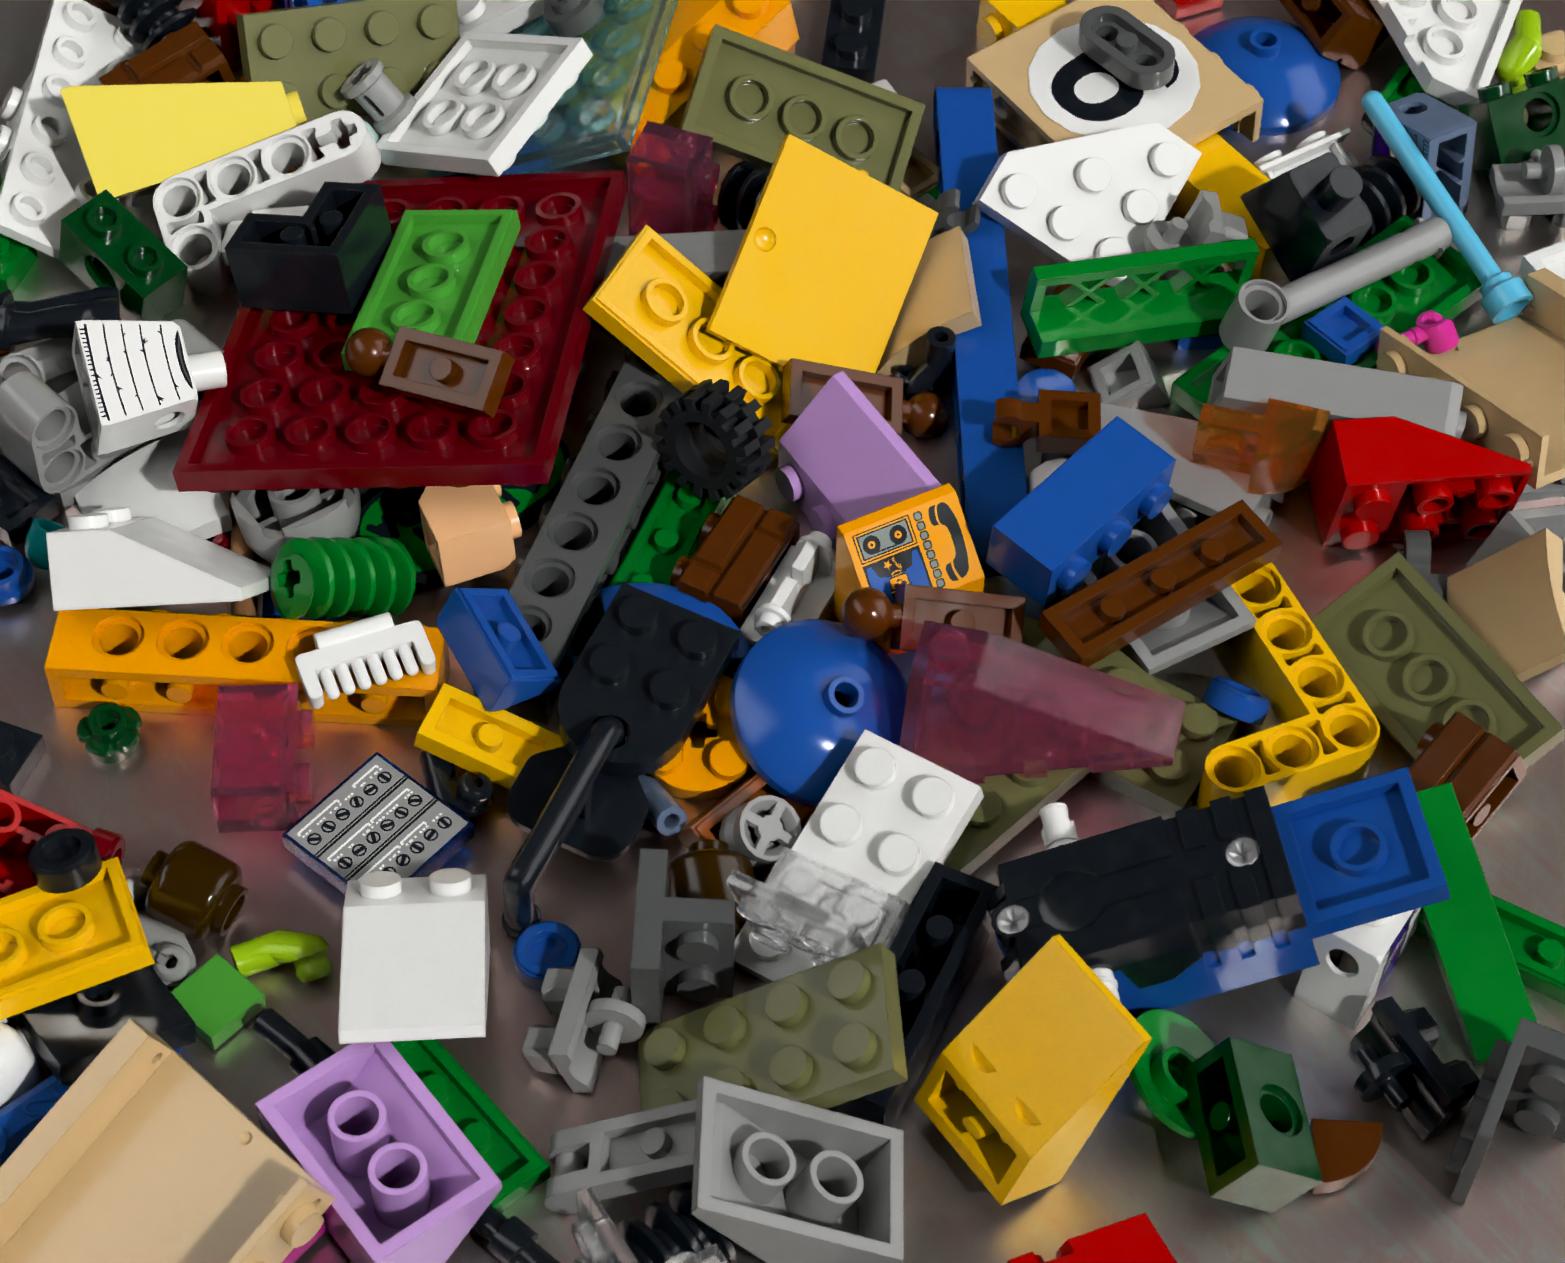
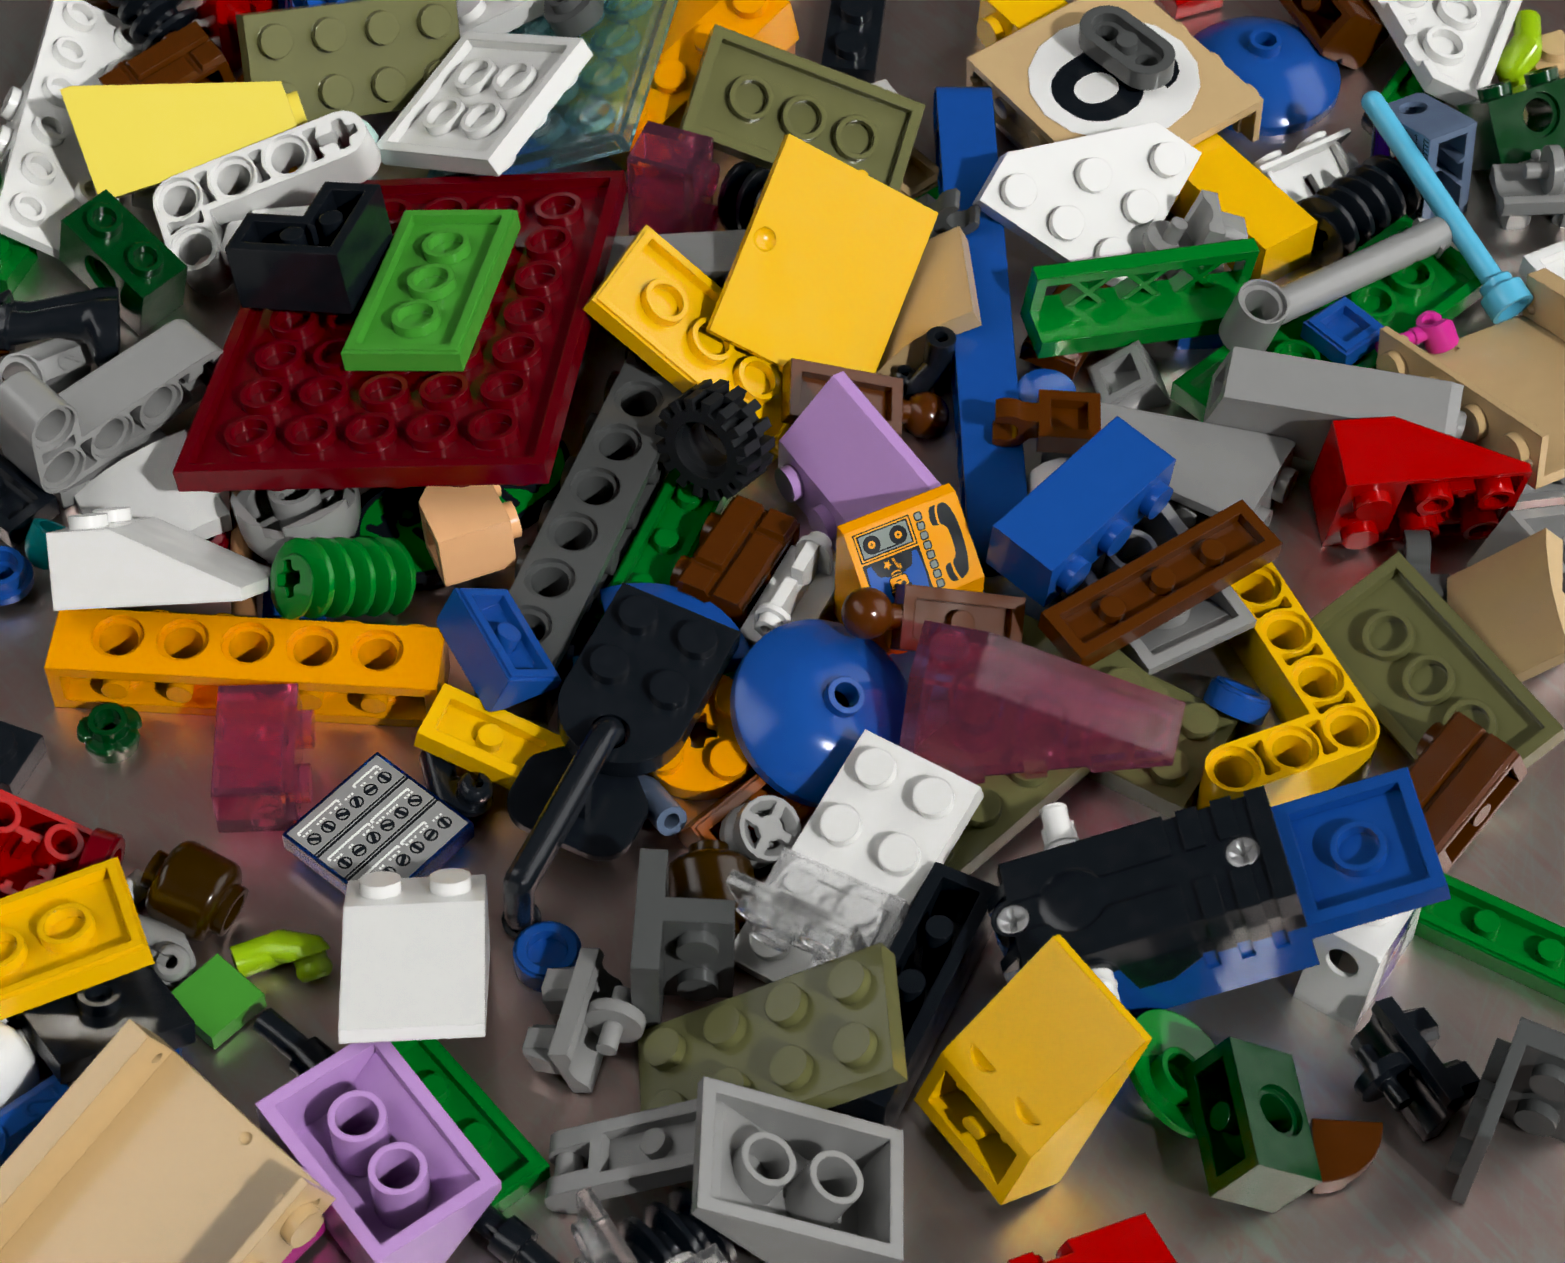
(64, 860): black tile -> none
(139, 379): white torso -> none
(361, 645): white piece -> none
(378, 96): light grey bush -> none
(432, 368): reddish brown plate -> none
(1272, 448): clear orange brick -> none
(1310, 214): black torso -> none
(1470, 935): green tile -> none

